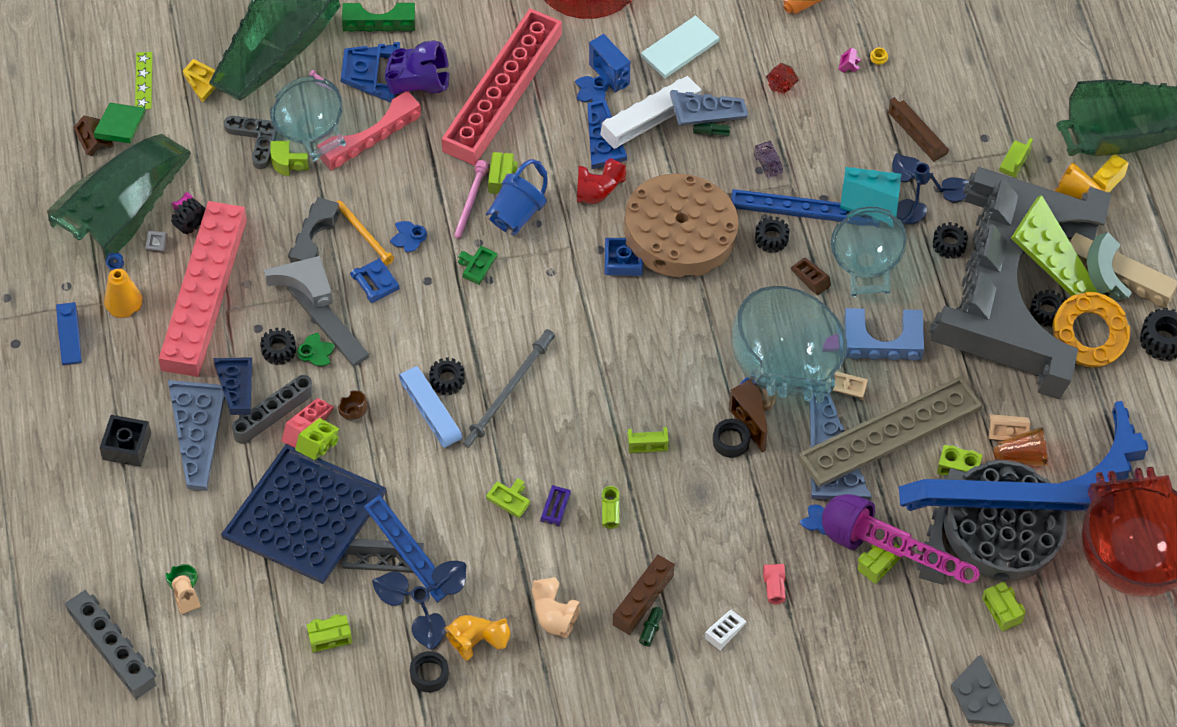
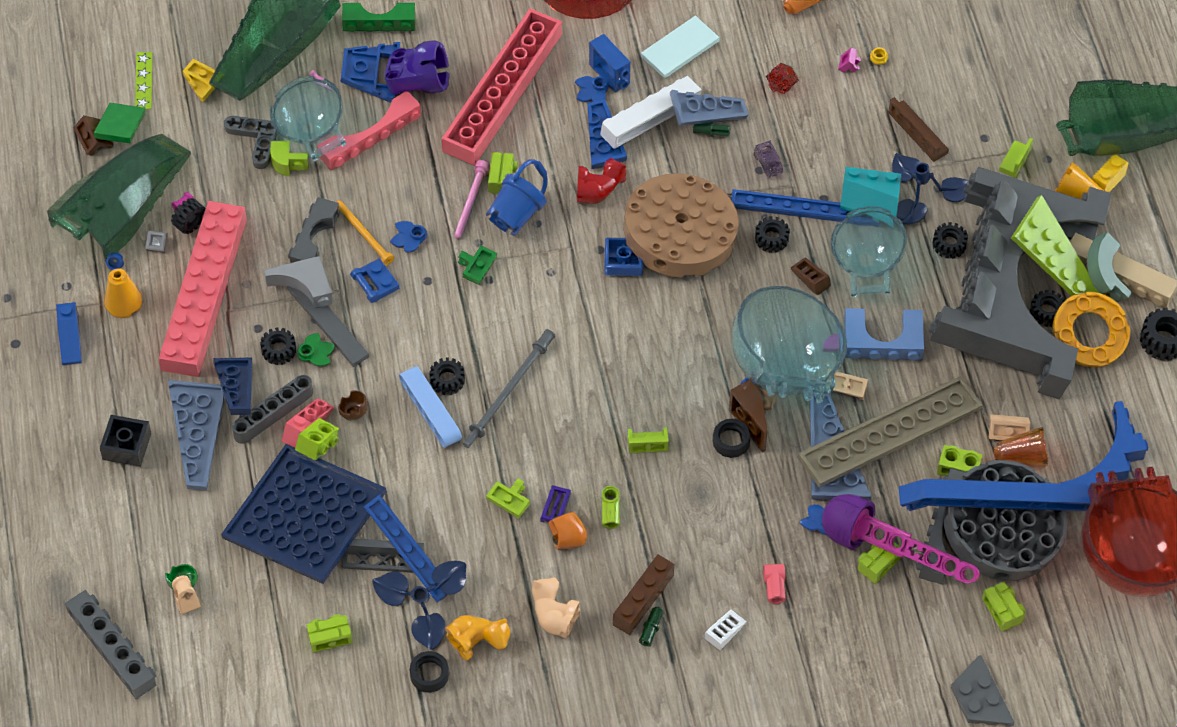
(568, 531): none -> orange piece

